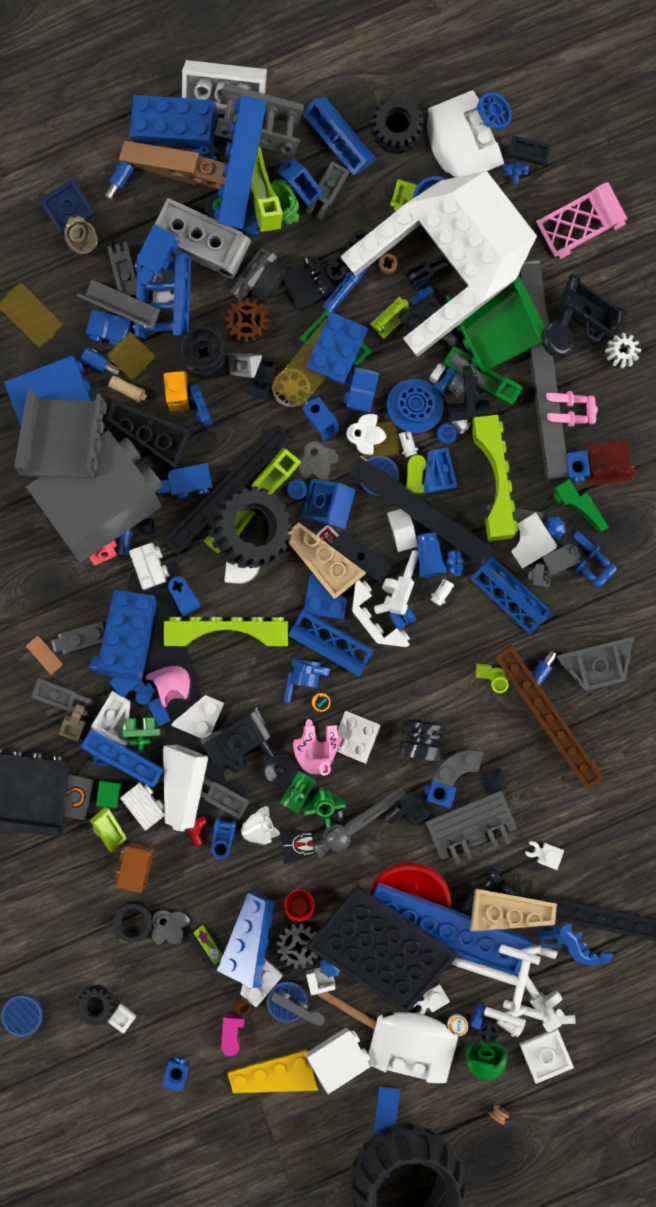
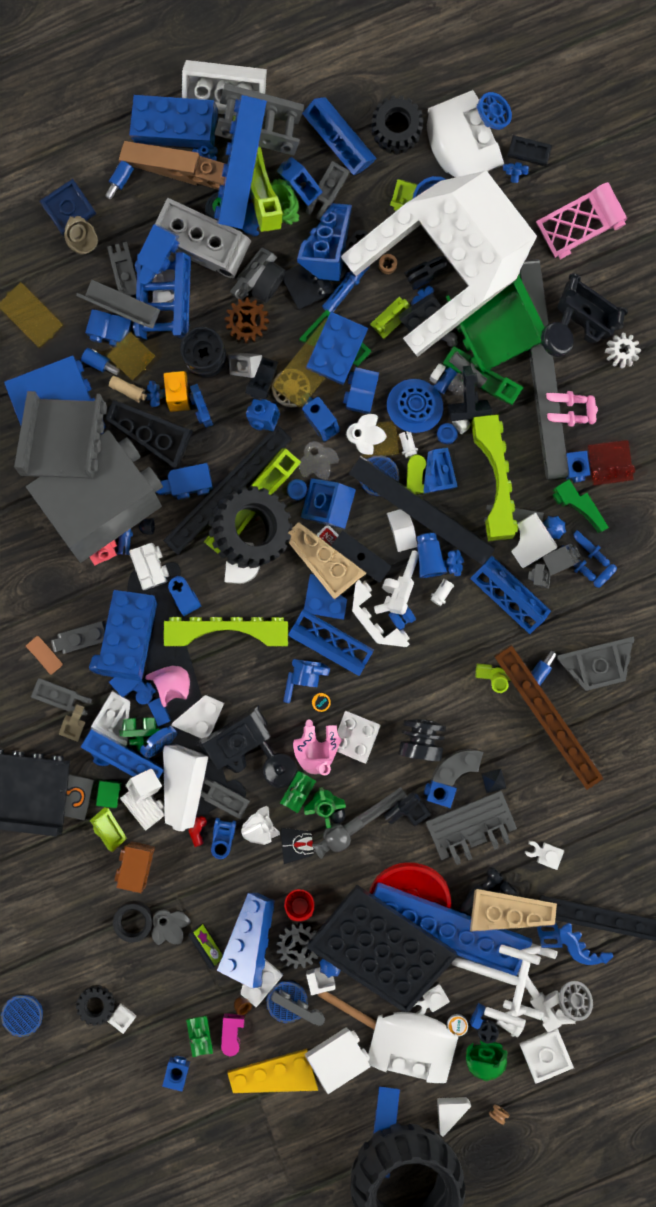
(143, 785): none -> white panel
(155, 393): none -> blue plant
(158, 741): none -> blue tile
(199, 1035): none -> green hips
(263, 415): none -> blue brick
(327, 243): none -> blue wedge
(450, 1111): none -> white slope
(575, 1001): none -> light grey wheel

